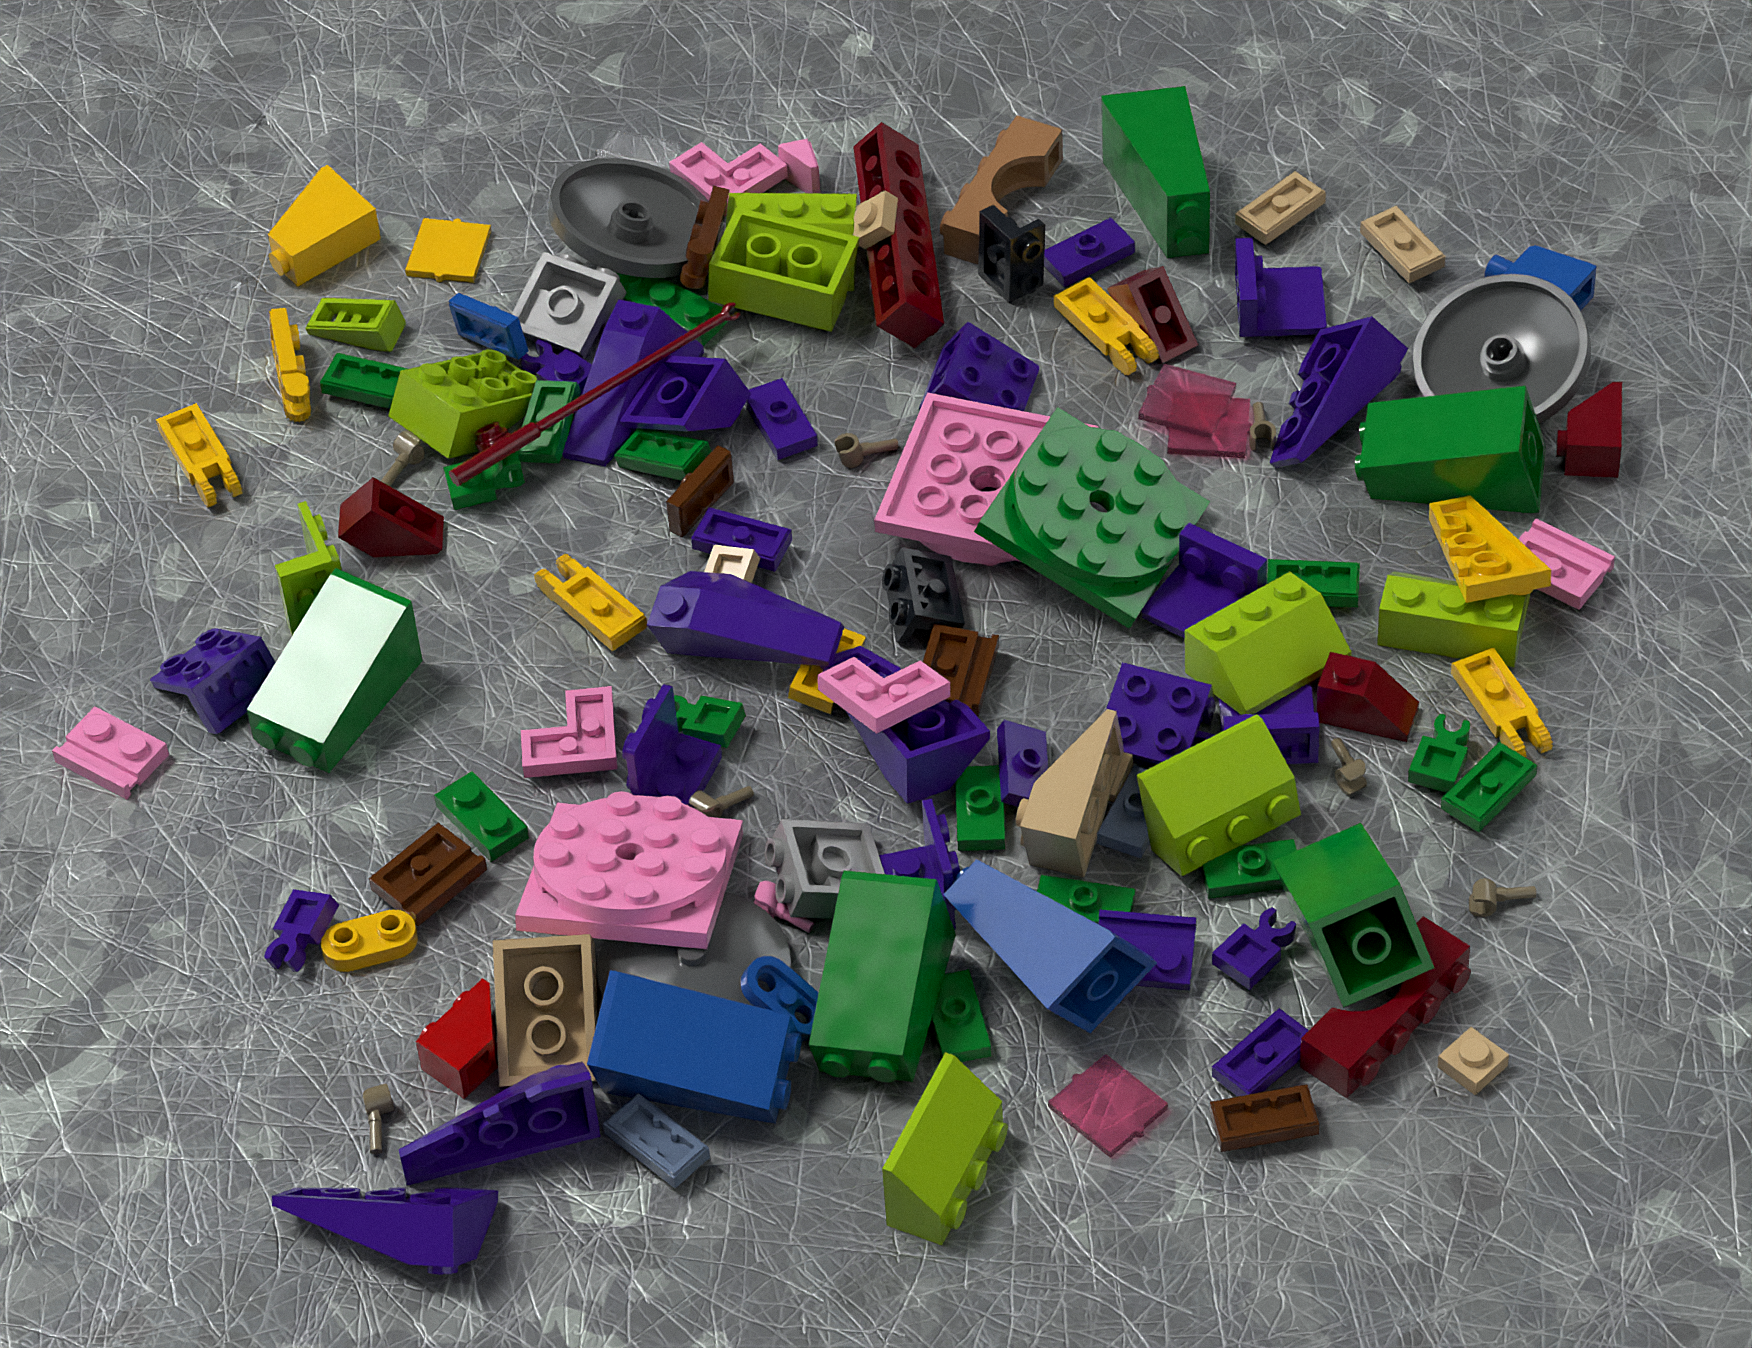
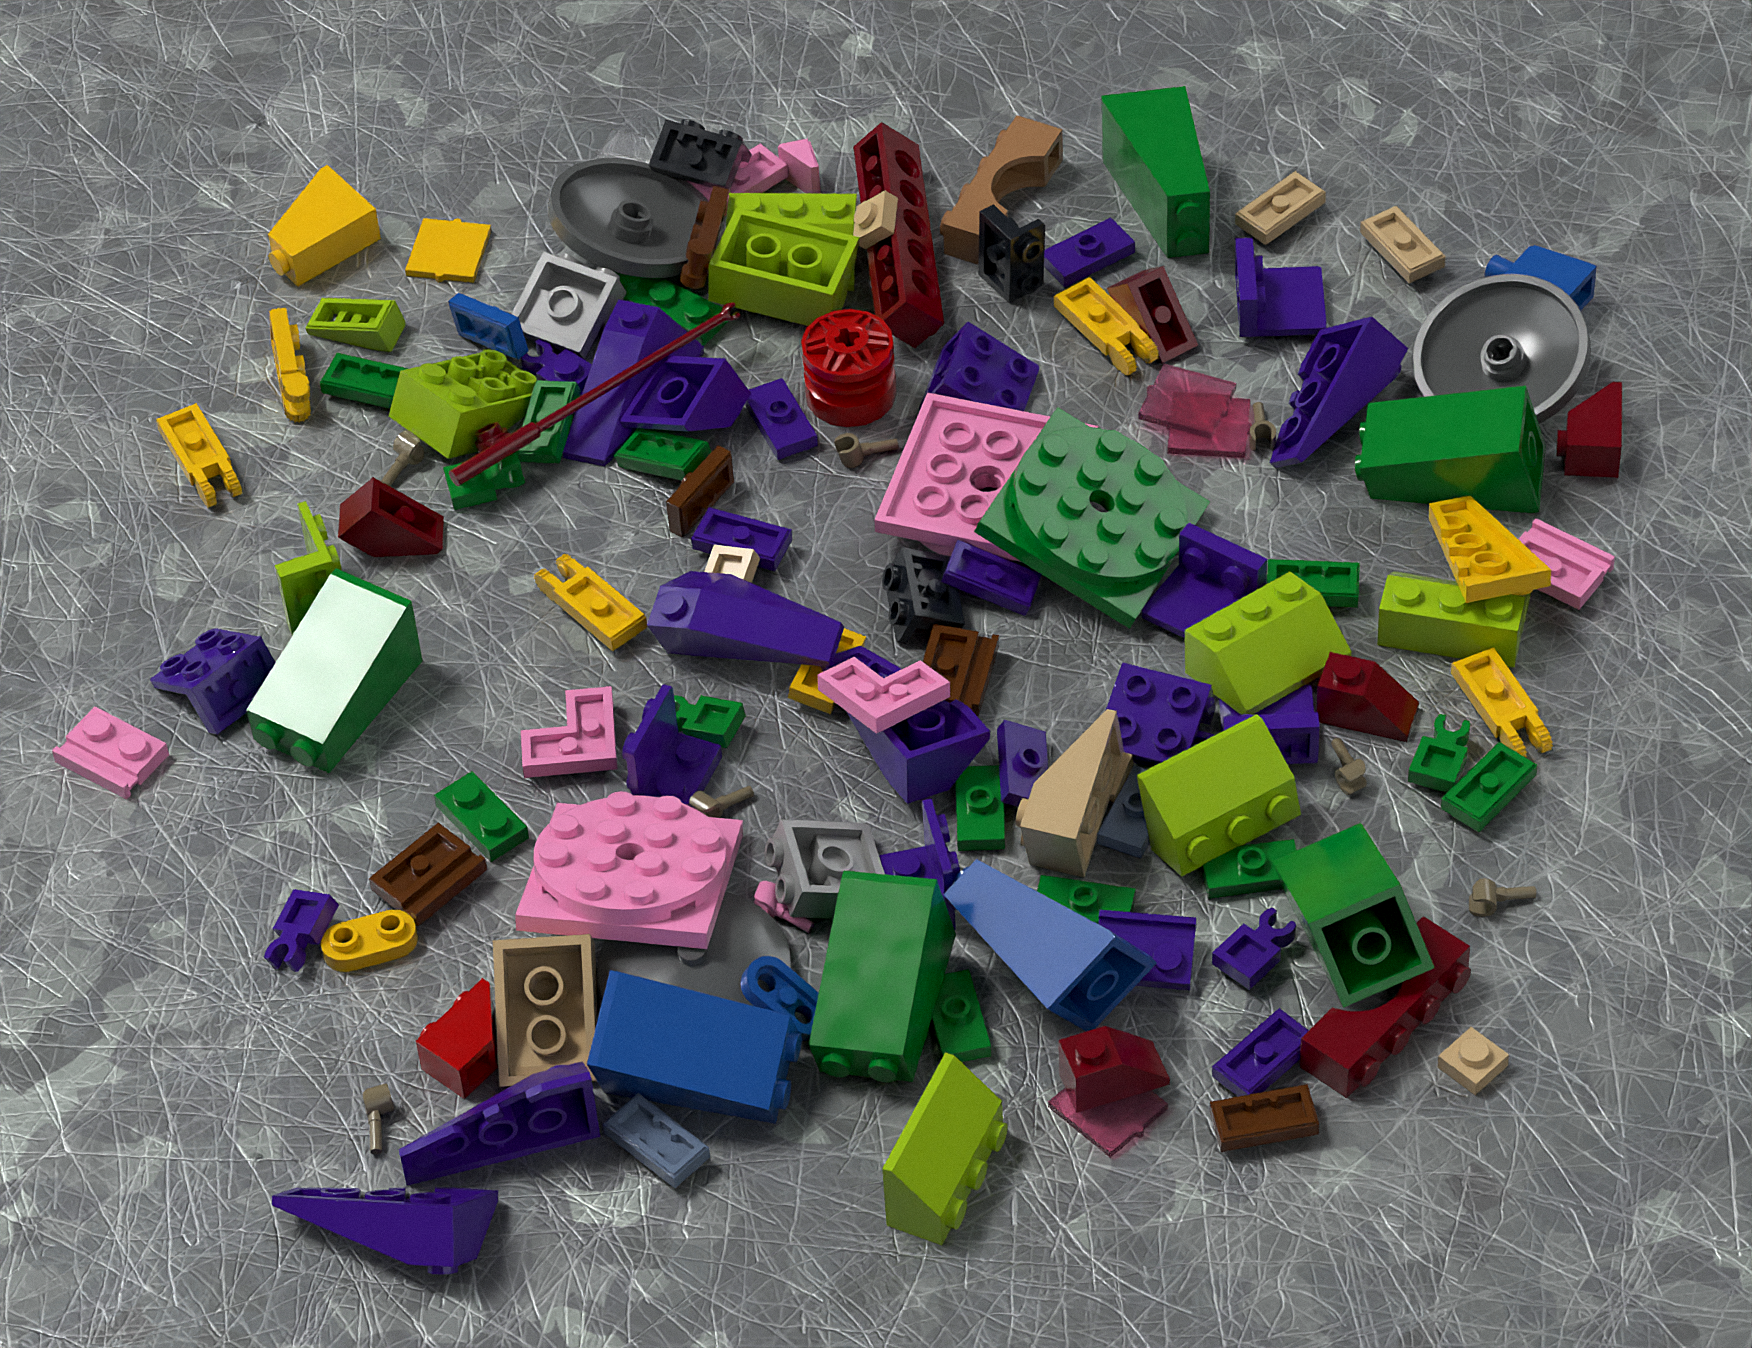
(698, 155): none -> black bracket
(849, 367): none -> red wheel
(991, 577): none -> dark purple plate
(1108, 1067): none -> dark red slope

